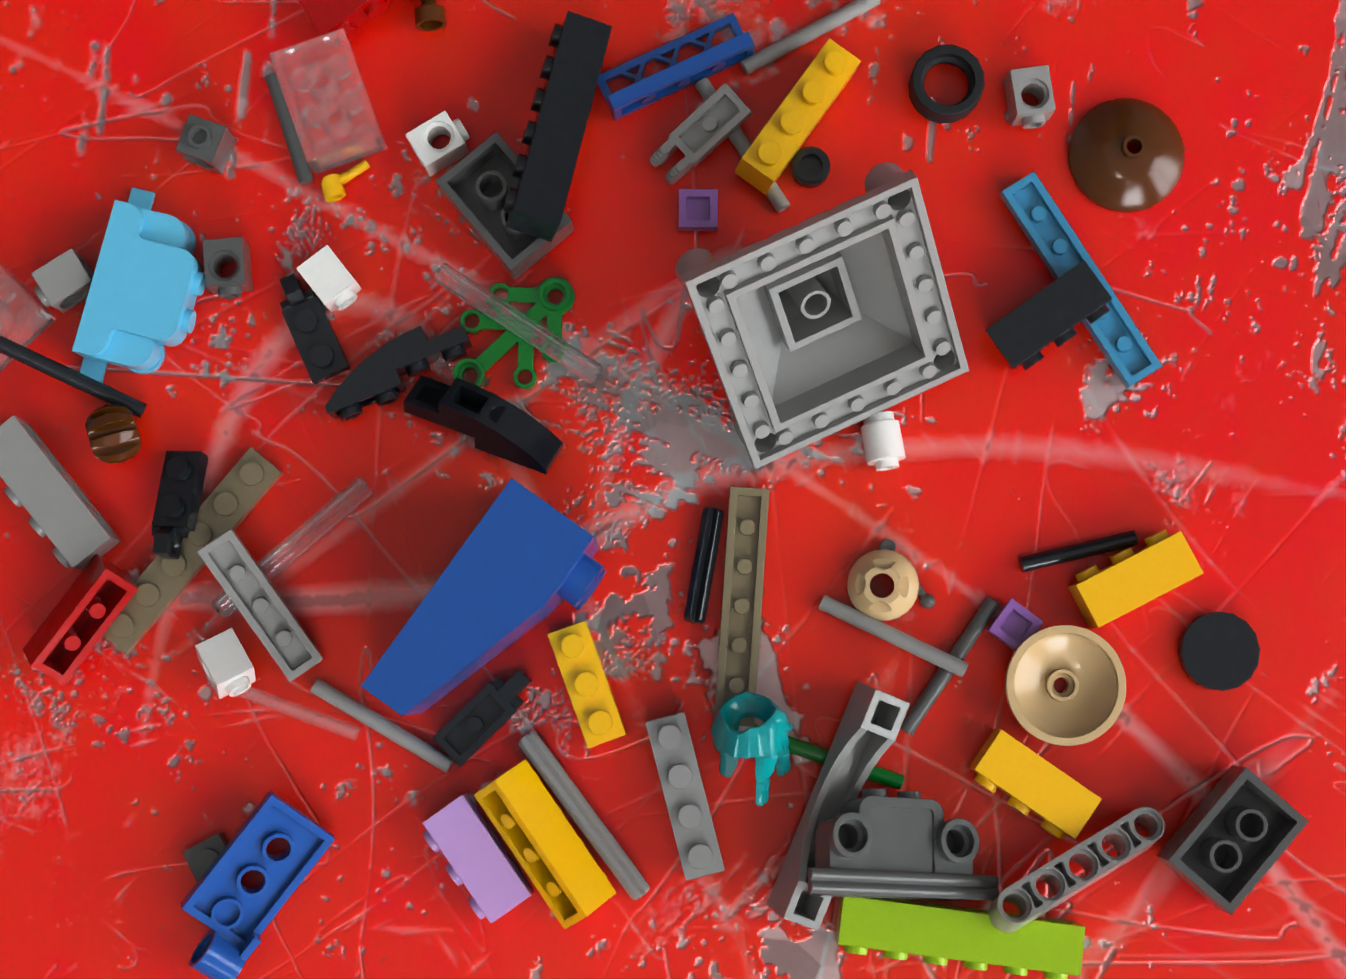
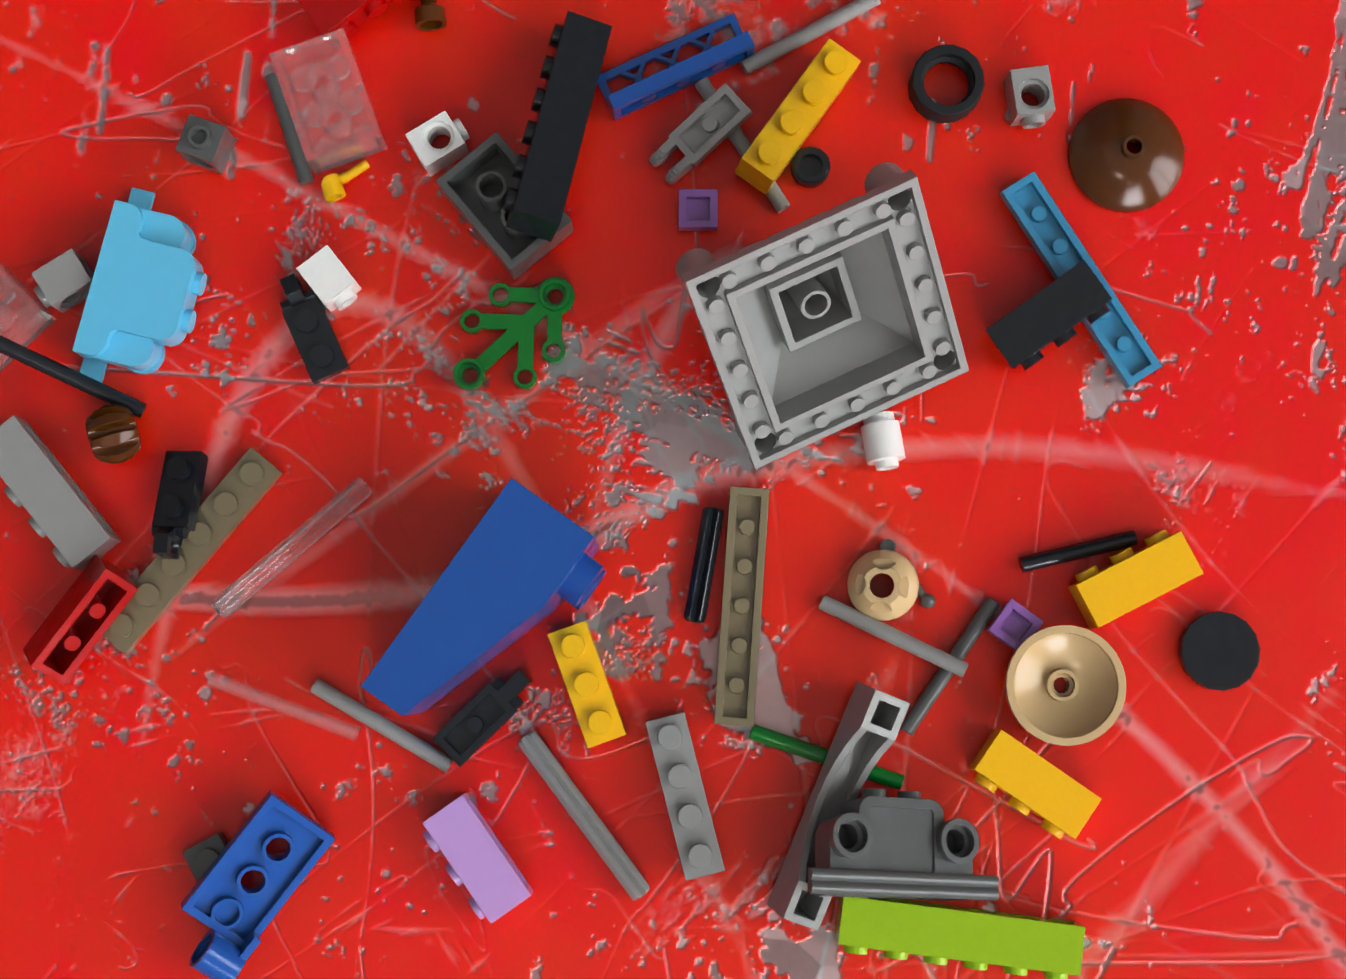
(225, 250): dark grey brick -> none
(226, 664): white brick -> none
(260, 604): light grey plate -> none
(380, 374): black slope -> none
(491, 420): black slope -> none
(518, 323): clear axle -> none
(545, 844): yellow brick -> none
(766, 743): teal piece -> none
(1089, 856): light grey beam -> none
(1232, 838): dark grey brick -> none

